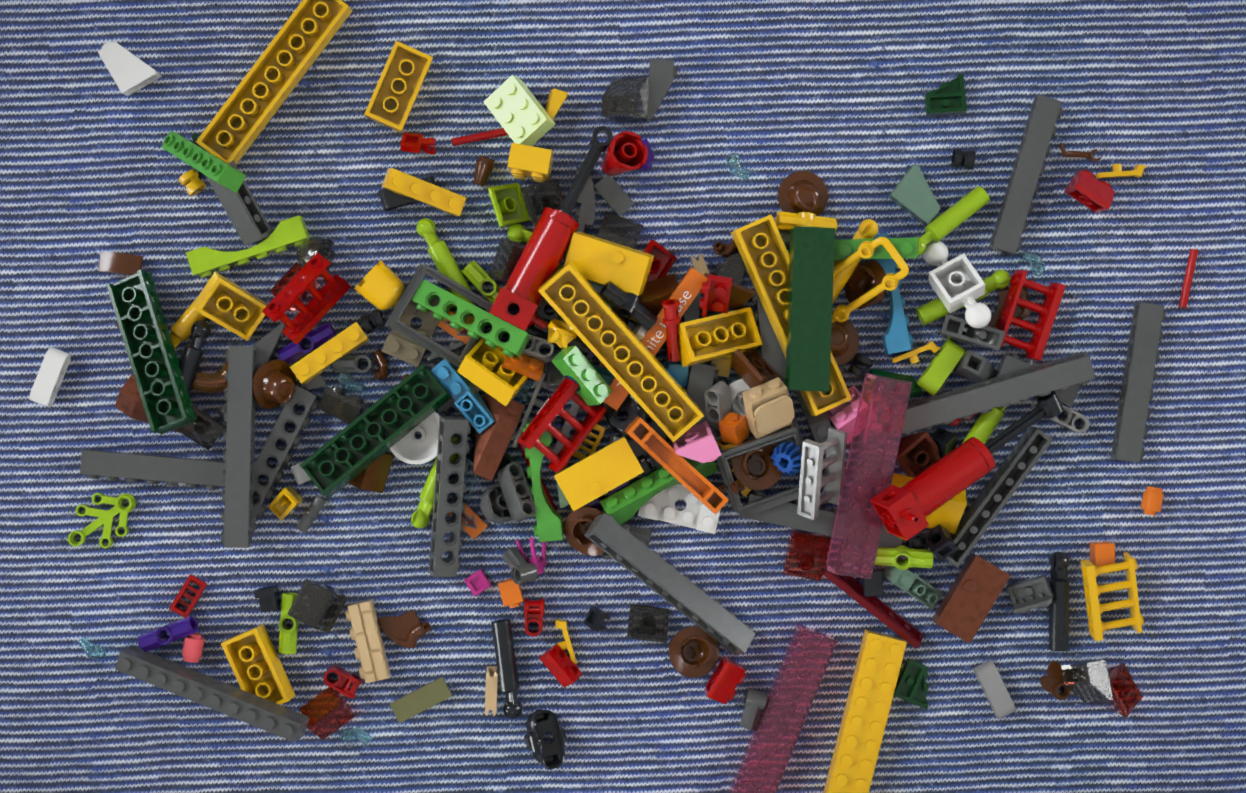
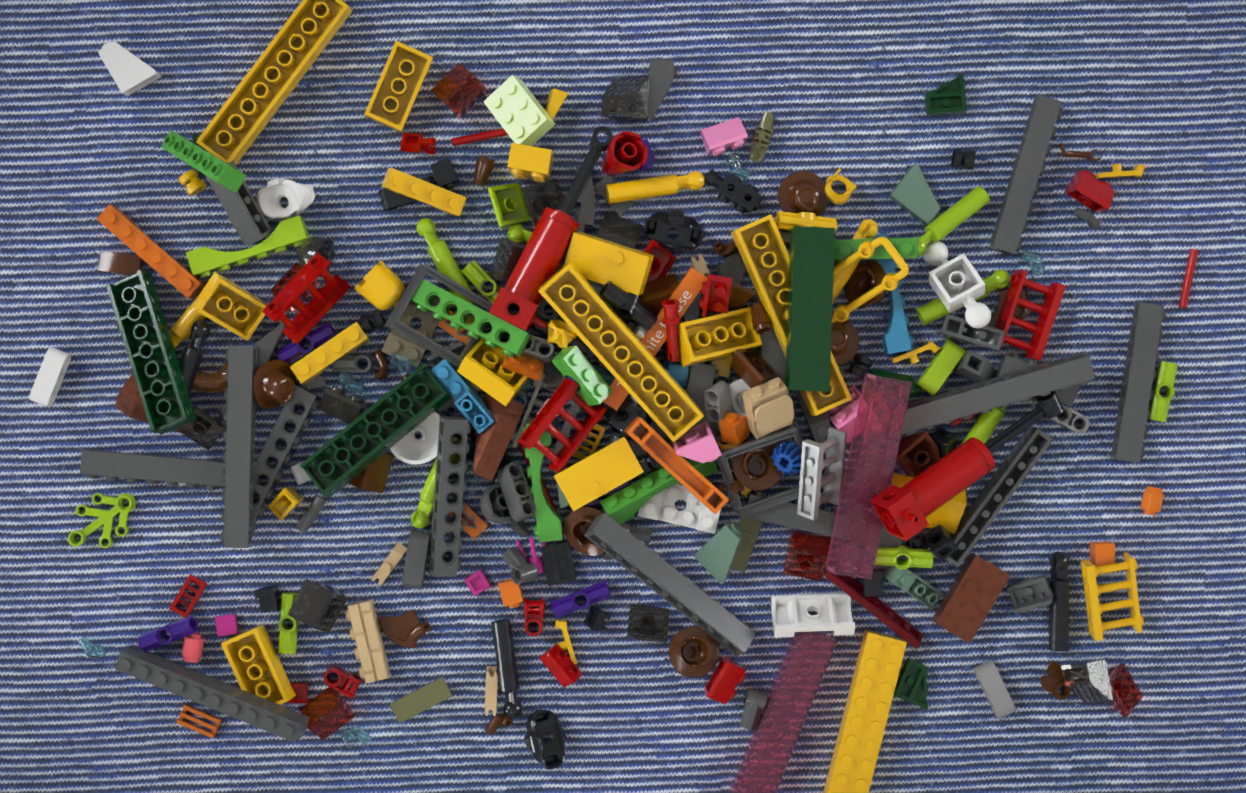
(150, 252): none -> orange arch
(183, 714): none -> orange tile
(226, 624): none -> dark pink tile
(298, 196): none -> white piece
(301, 692): none -> red tile
(390, 563): none -> tan piece
(399, 363): none -> clear light blue tile
(416, 559): none -> dark grey beam
(444, 174): none -> black brick
(459, 90): none -> clear red slope
(498, 720): none -> reddish brown arm
(519, 527): none -> dark grey tile
(558, 563): none -> black plate
(568, 603): none -> dark purple piece
(653, 187): none -> yellow piece
(689, 231): none -> black piece
(721, 551): none -> sand green slope
(723, 136): none -> bright pink slope
(735, 196): none -> black brick
(751, 530): none -> olive piece
(760, 319): none -> reddish brown cone
(762, 137): none -> olive hinge
(792, 615): none -> white piece
(839, 199): none -> yellow piece
(1089, 217): none -> dark grey tile
(1164, 378): none -> lime piece

